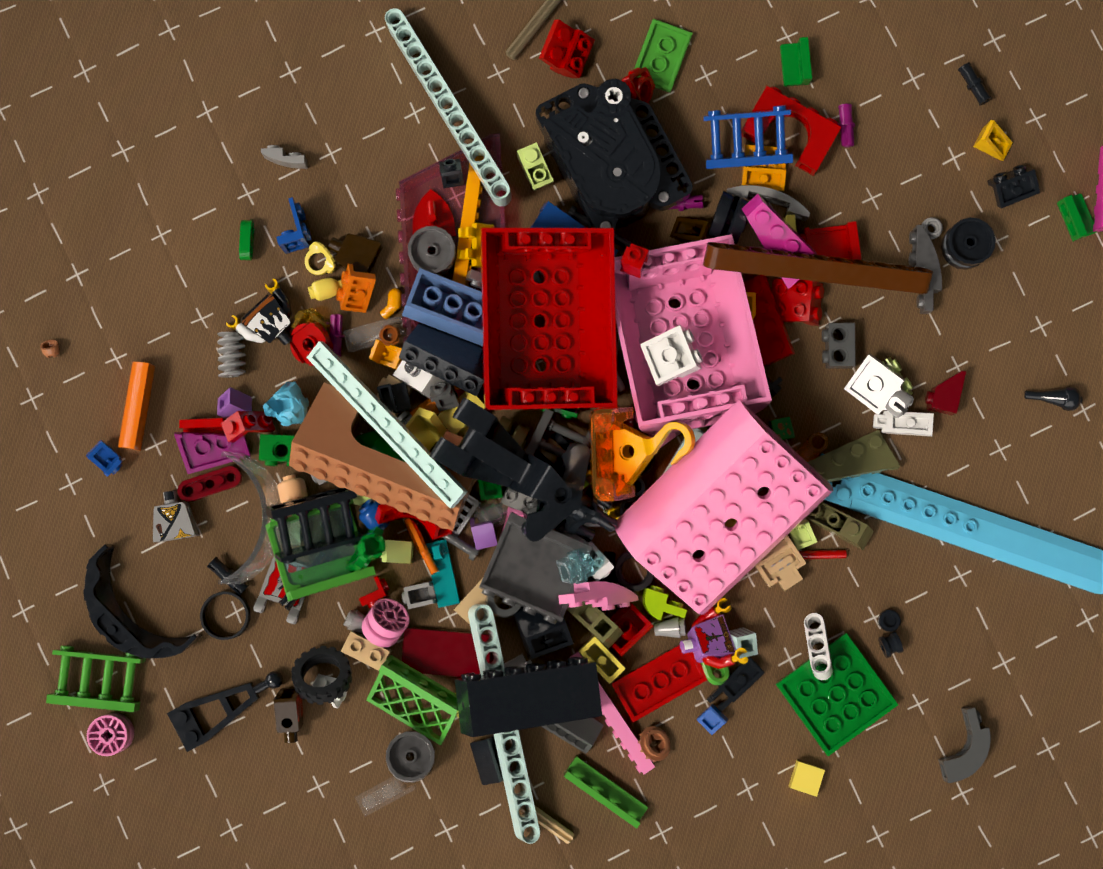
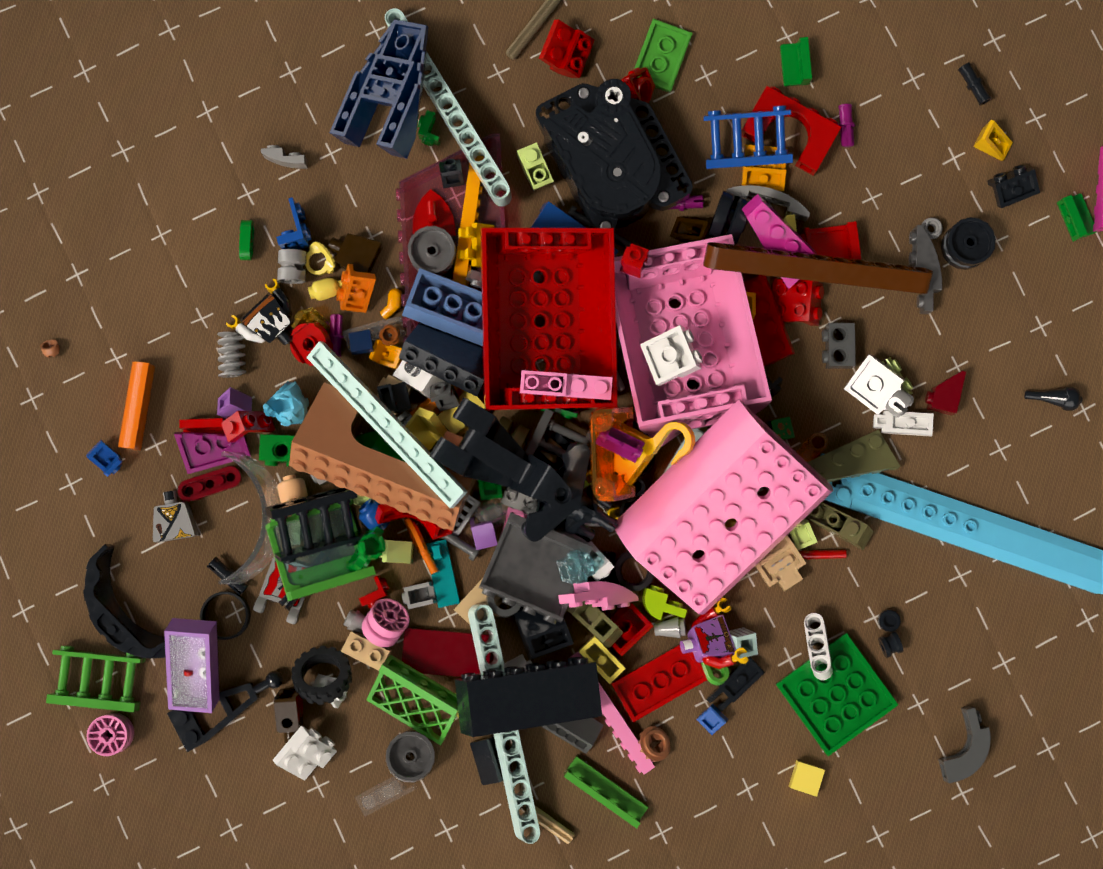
(192, 665): none -> piece
(291, 266): none -> light grey wheel
(305, 752): none -> white plate
(361, 342): none -> dark blue tile
(391, 79): none -> dark blue wedge
(426, 125): none -> green bracket
(566, 385): none -> bright pink slope
(620, 443): none -> magenta hinge

